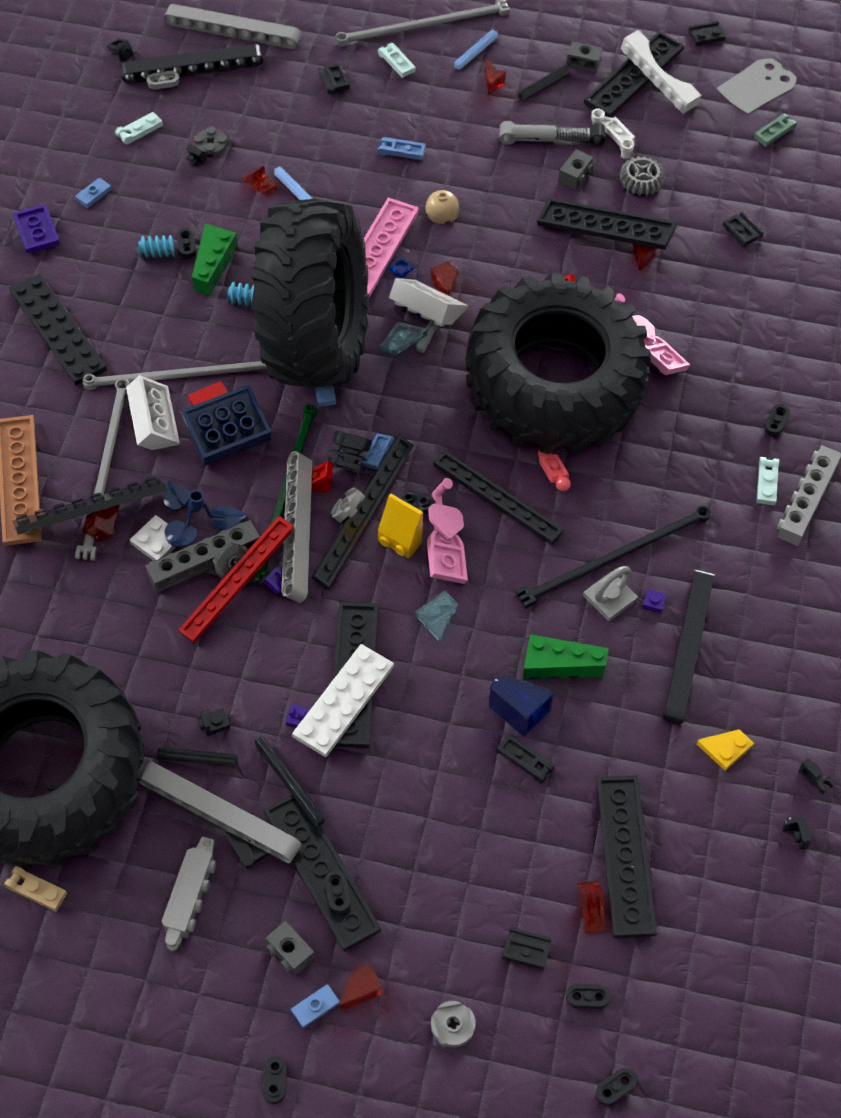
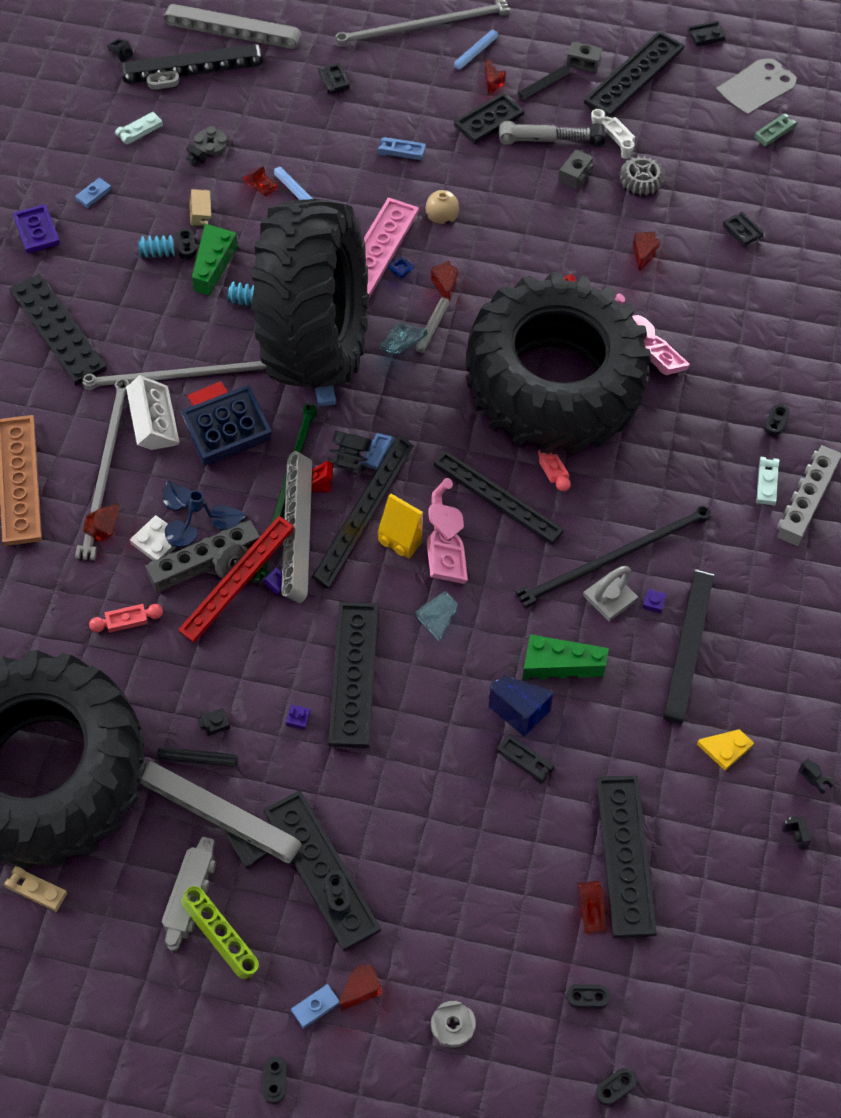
(82, 507): black plate -> none
(125, 618): none -> coral plate
(199, 207): none -> tan hinge
(220, 943): none -> lime beam
(286, 936): dark grey brick -> none
(290, 781): black axle -> none
(343, 700): white plate -> none
(348, 505): light grey plate -> none
(397, 60): light aqua plate -> none
(417, 500): black plate -> none
(426, 301): white slope -> none
(488, 117): none -> black plate
(527, 948): black plate -> none
(607, 223): black plate -> none
(681, 94): white arch -> none

